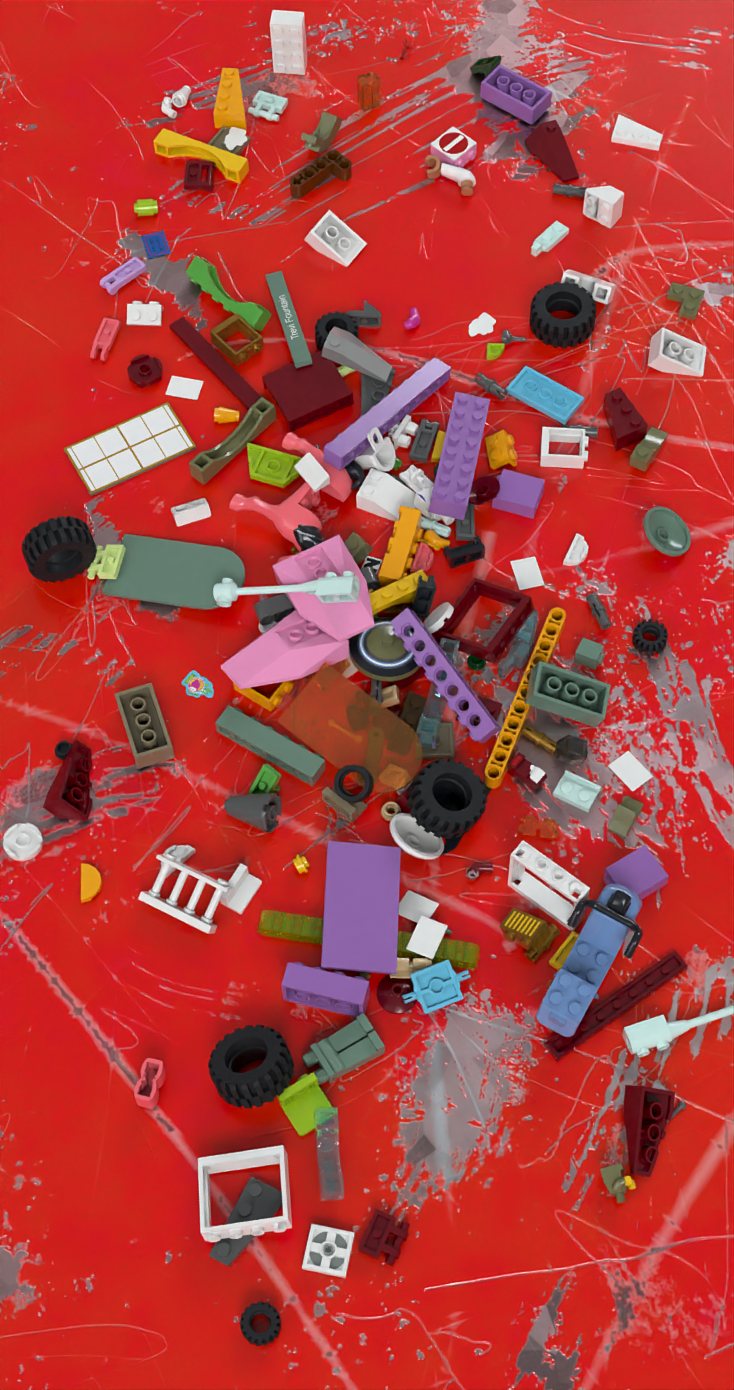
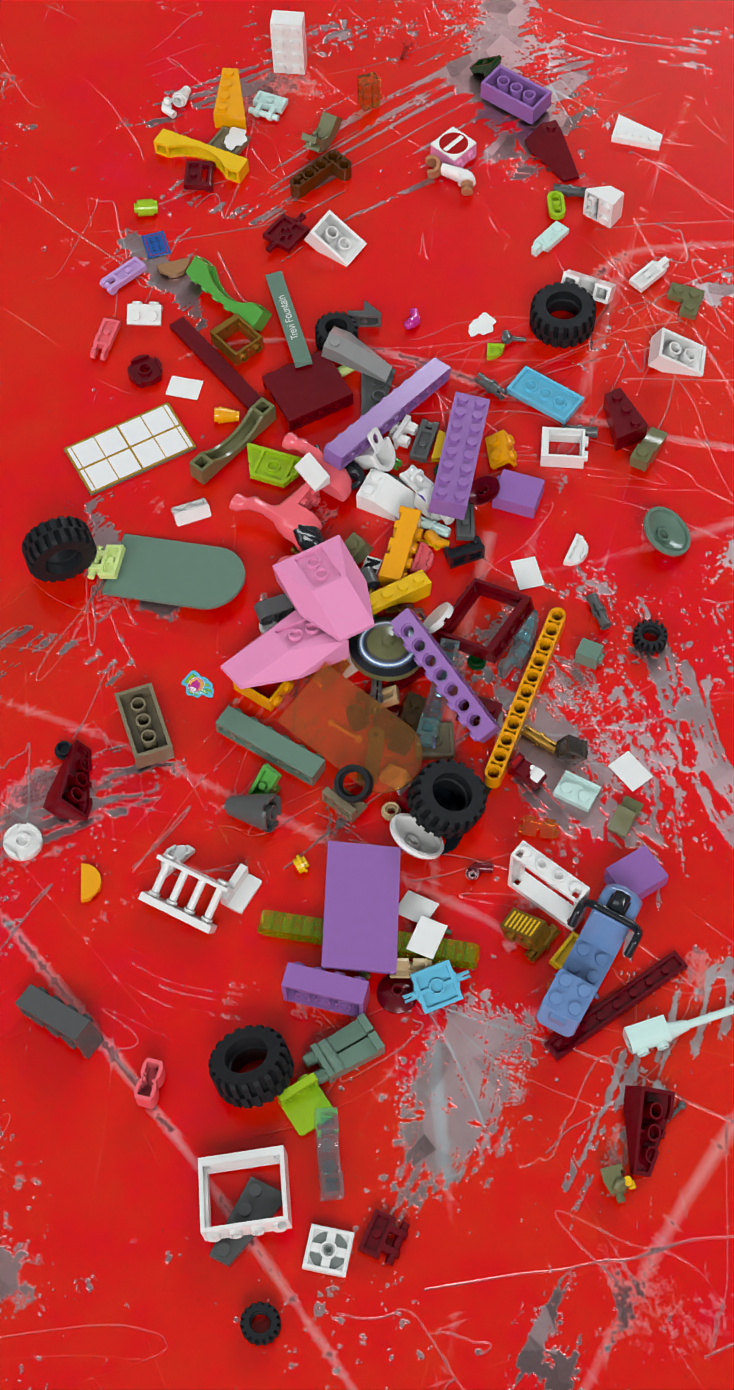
(60, 1019): none -> dark grey wedge
(175, 268): none -> medium nougat tile
(286, 233): none -> dark red plate
(327, 589): light aqua bar -> none
(424, 596): black hinge -> none
(556, 205): none -> lime plate
(567, 694): sand green brick -> none
(649, 274): none -> white hinge

